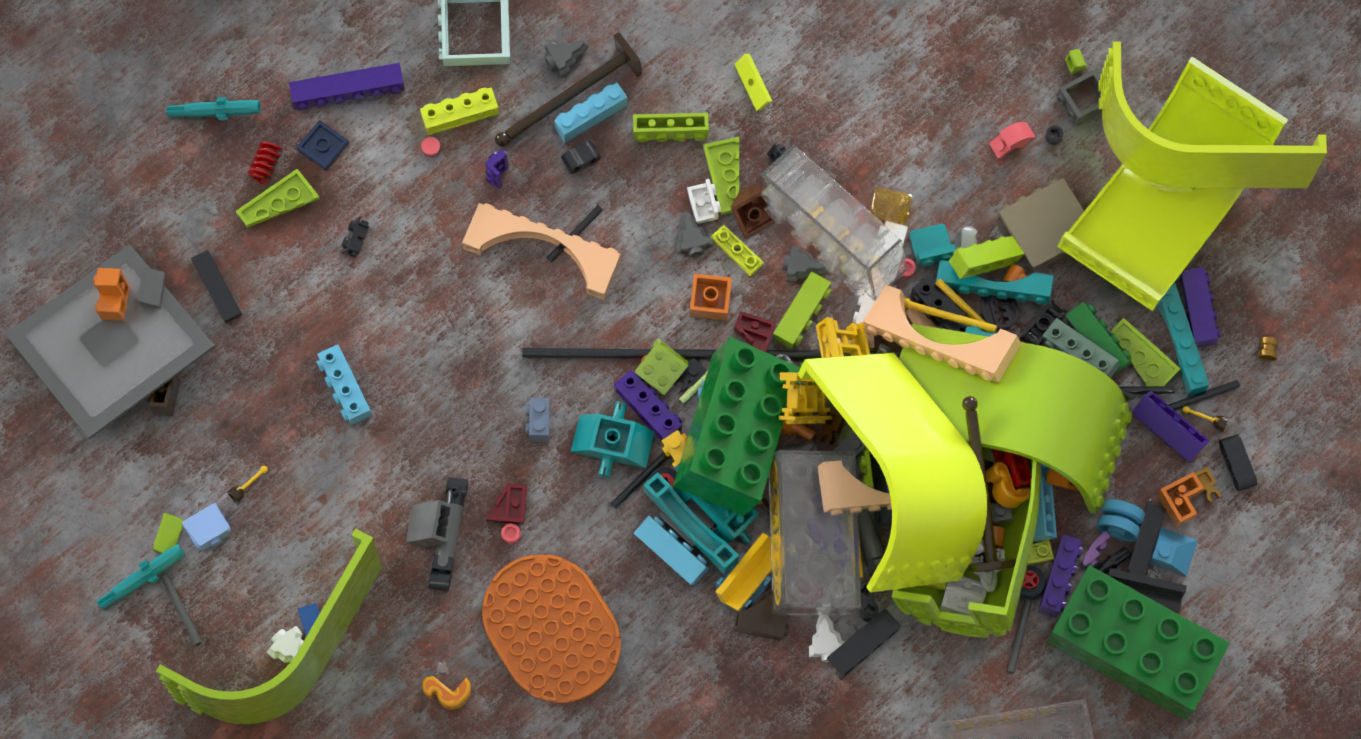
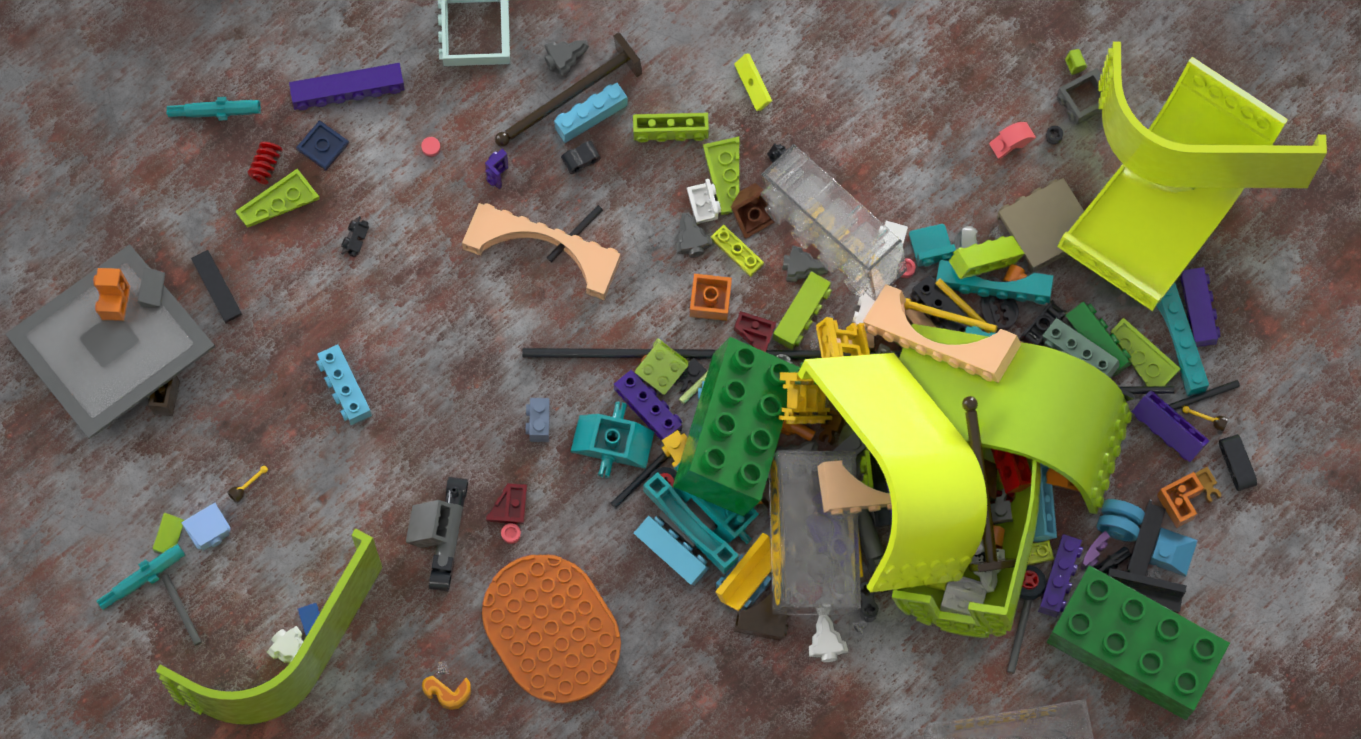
(459, 111): neon yellow brick -> none
(863, 643): black panel -> none
(891, 206): clear yellow slope -> none
(1003, 487): light orange animal -> none
(1268, 349): pearl gold wheel -> none

